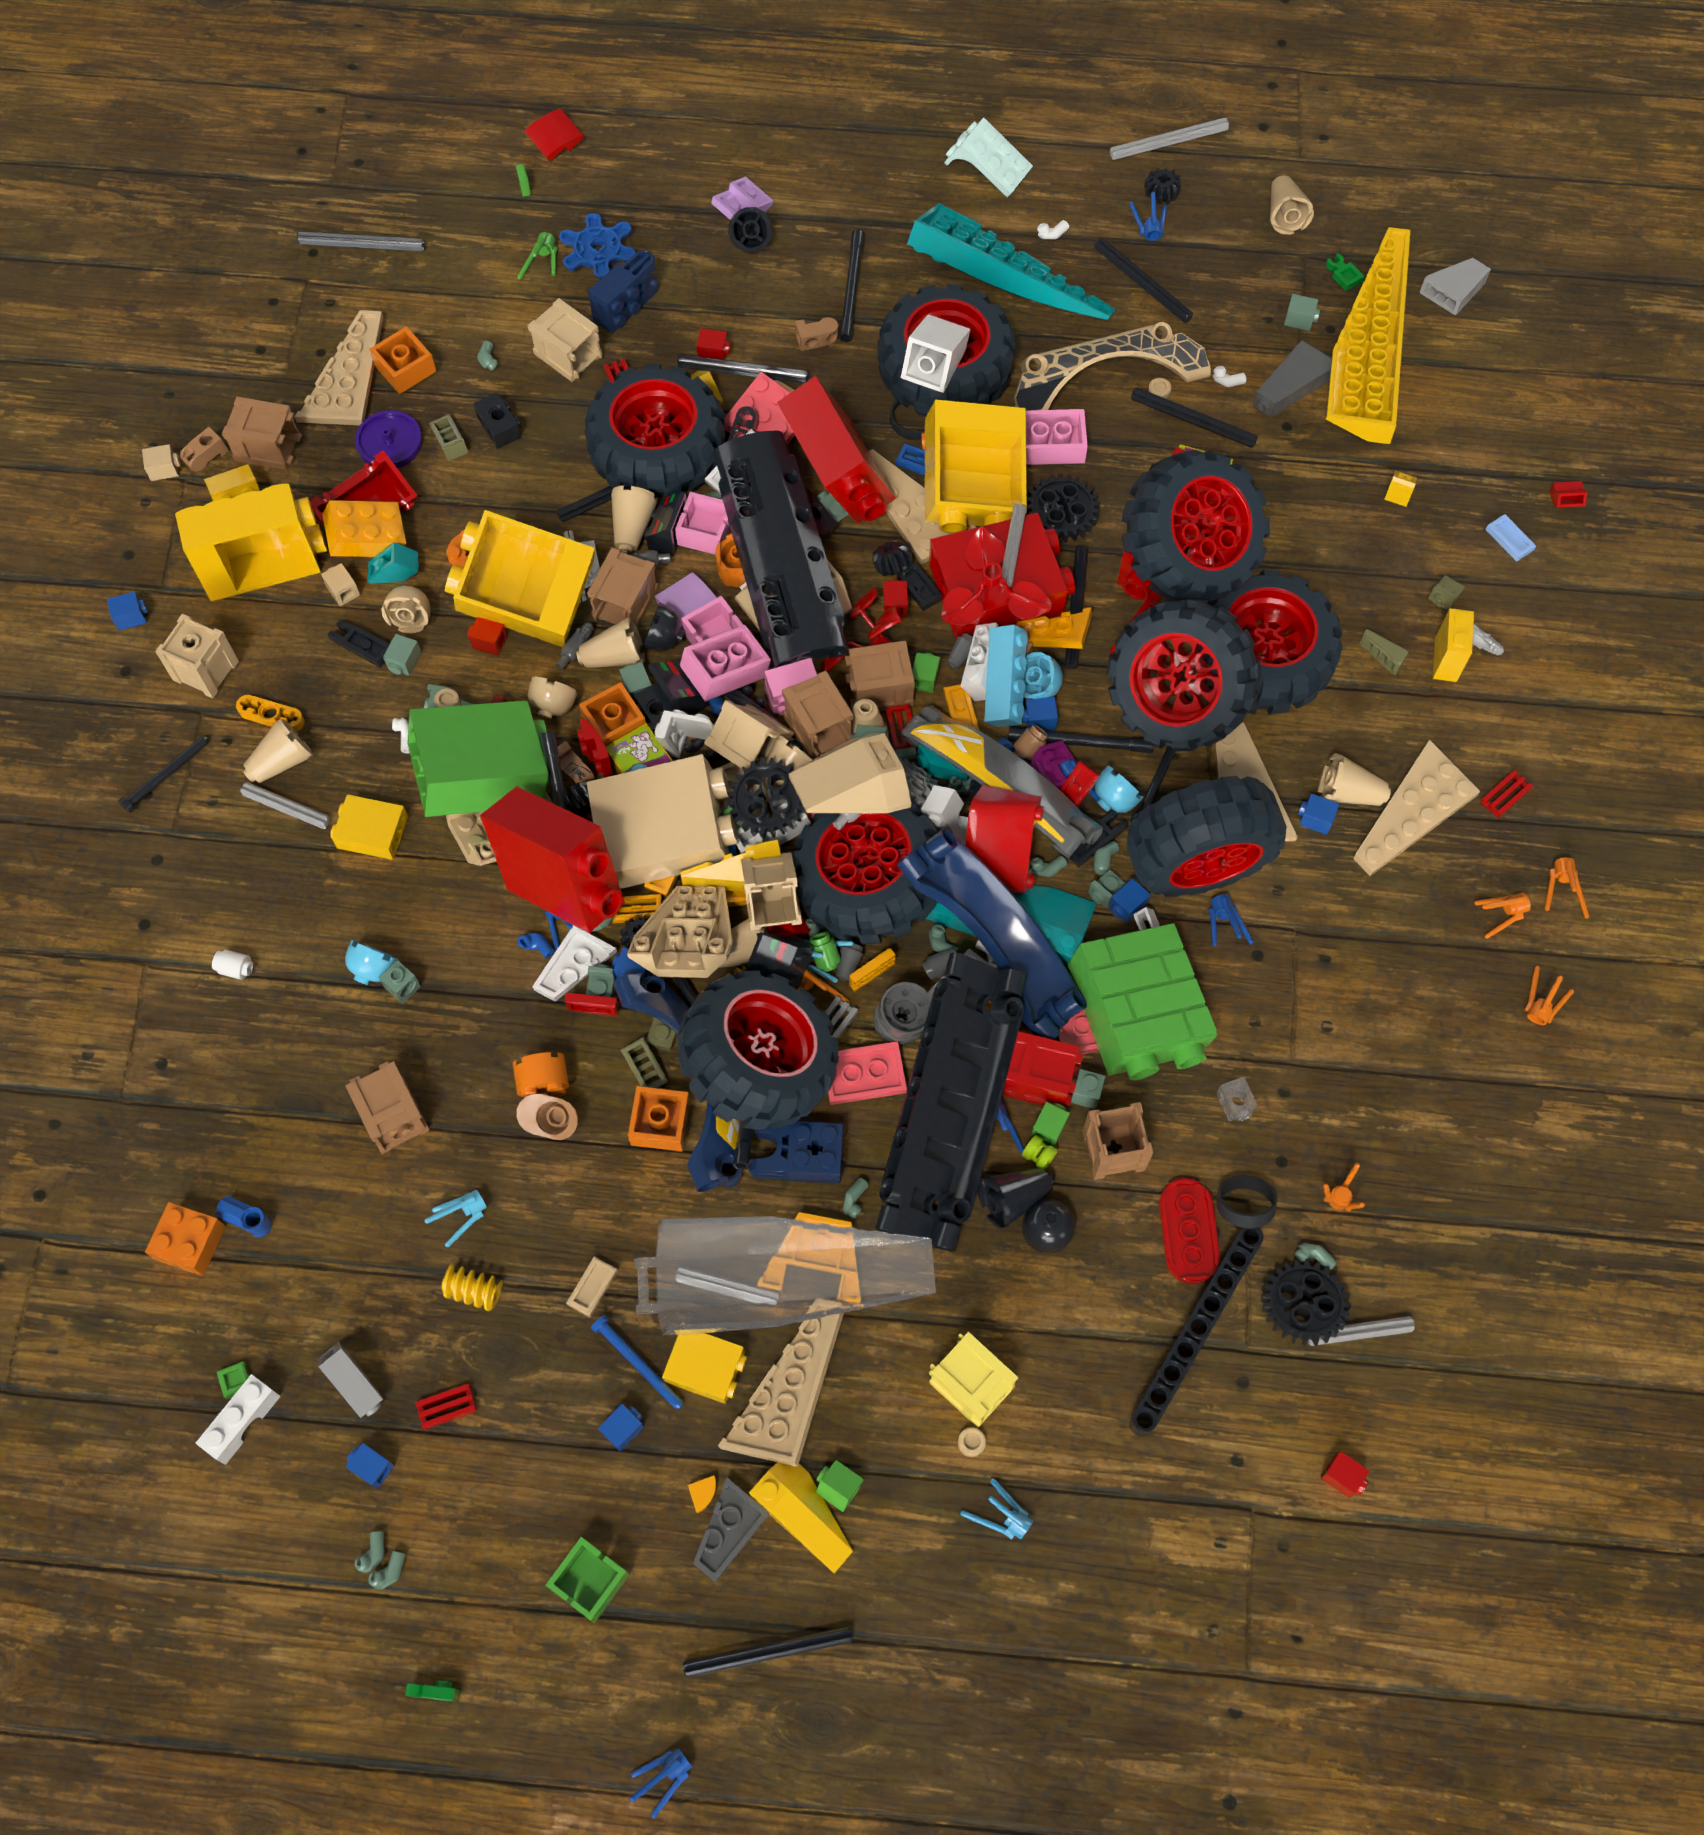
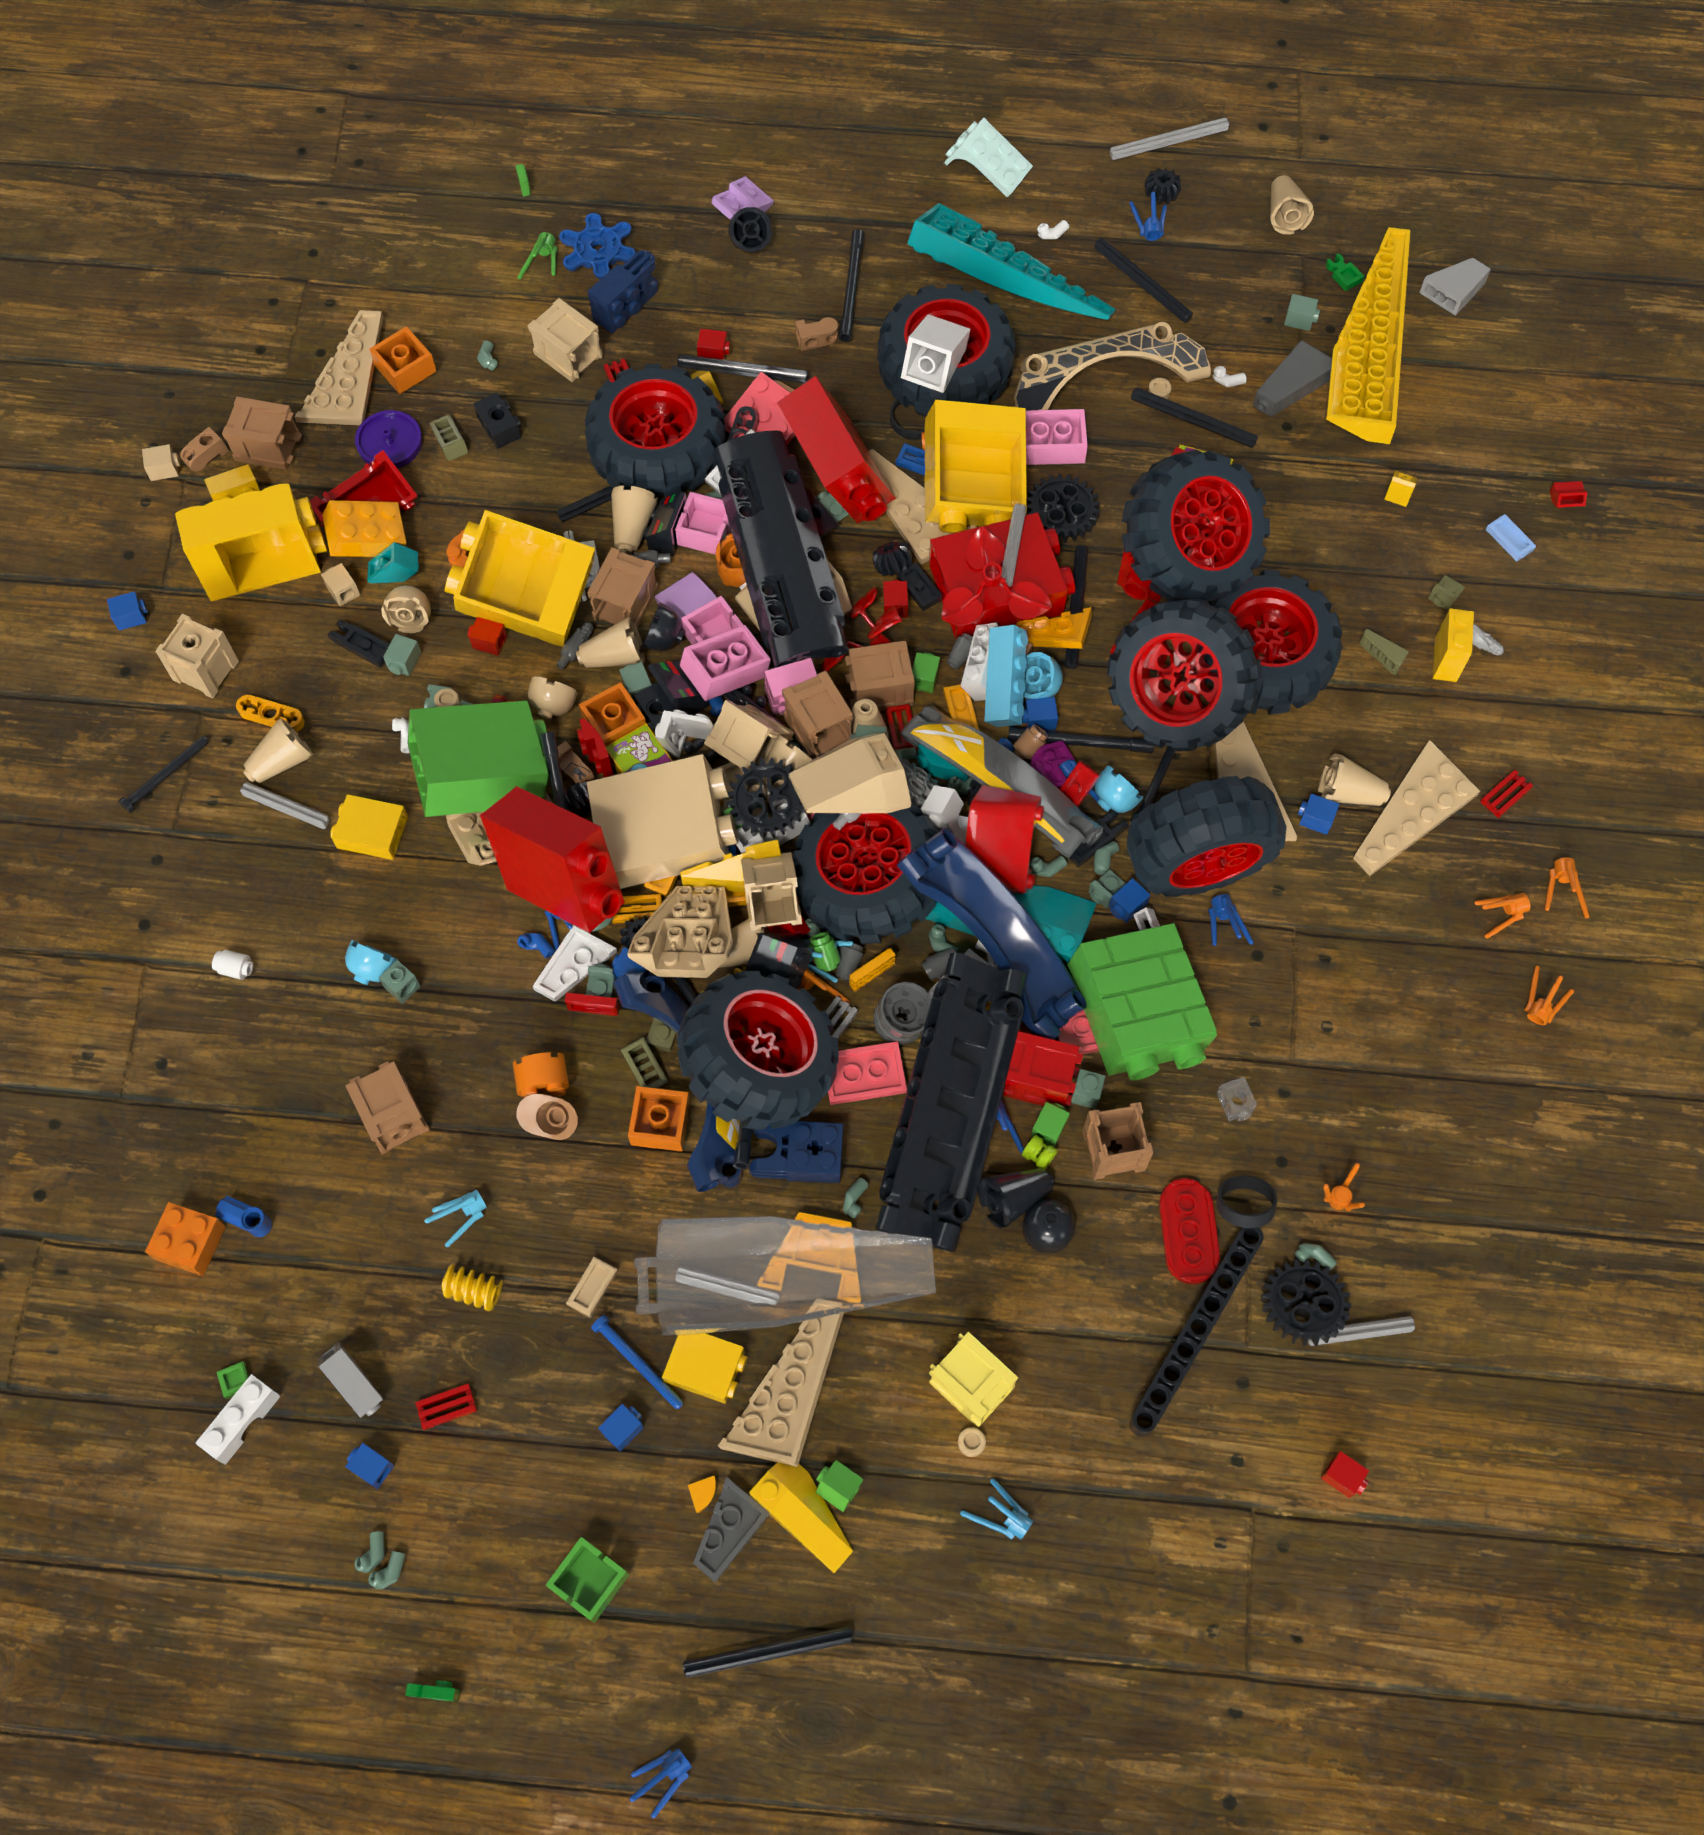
(360, 241): axle -> none
(554, 133): red slope -> none

